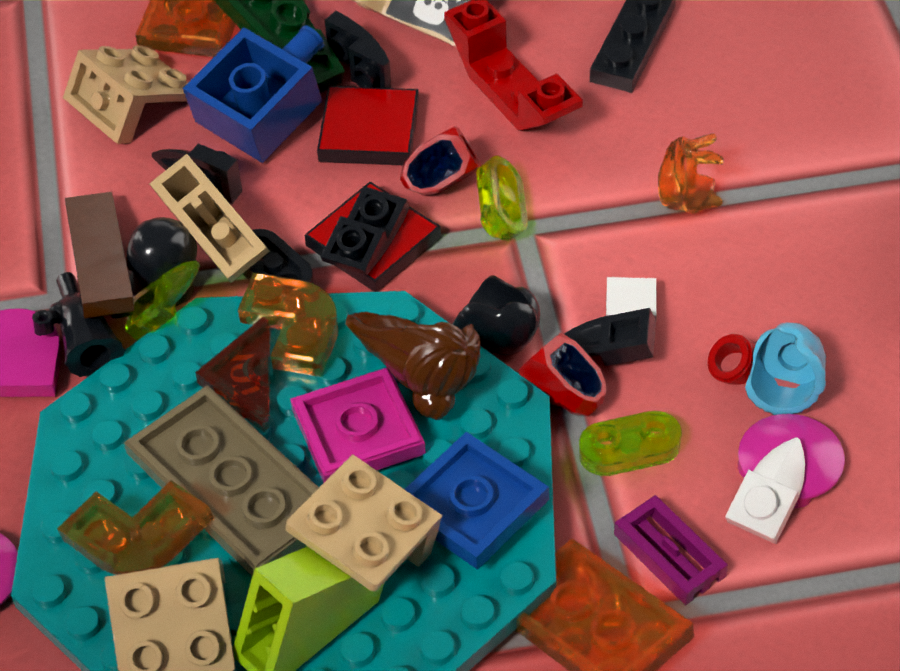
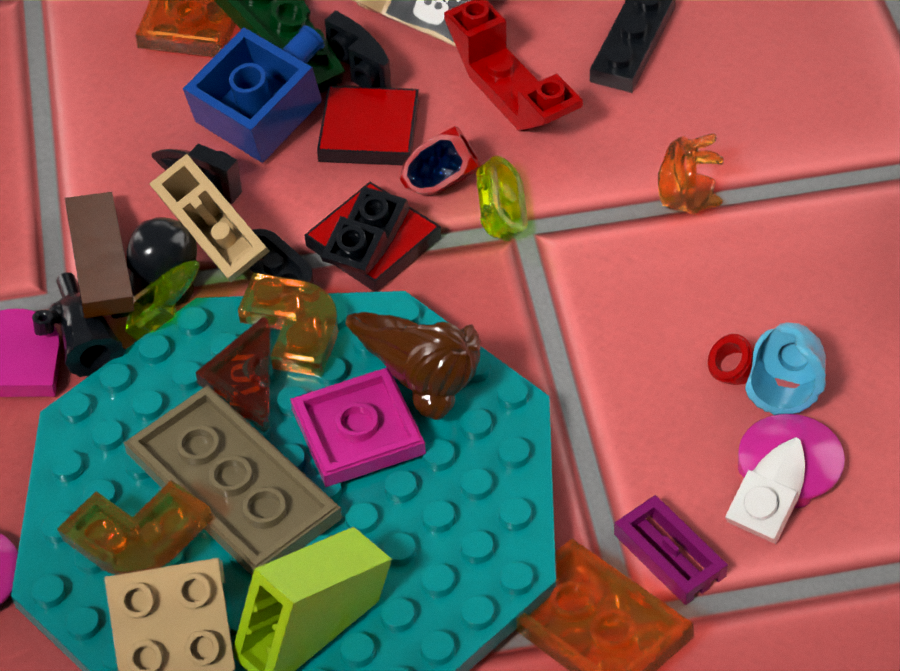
(115, 85): tan bracket -> none
(365, 524): tan bracket -> none
(479, 498): blue plate -> none
(502, 316): black hair -> none
(566, 376): red rock -> none
(618, 336): black plate -> none
(630, 295): white tile -> none
(632, 443): clear neon green plate -> none

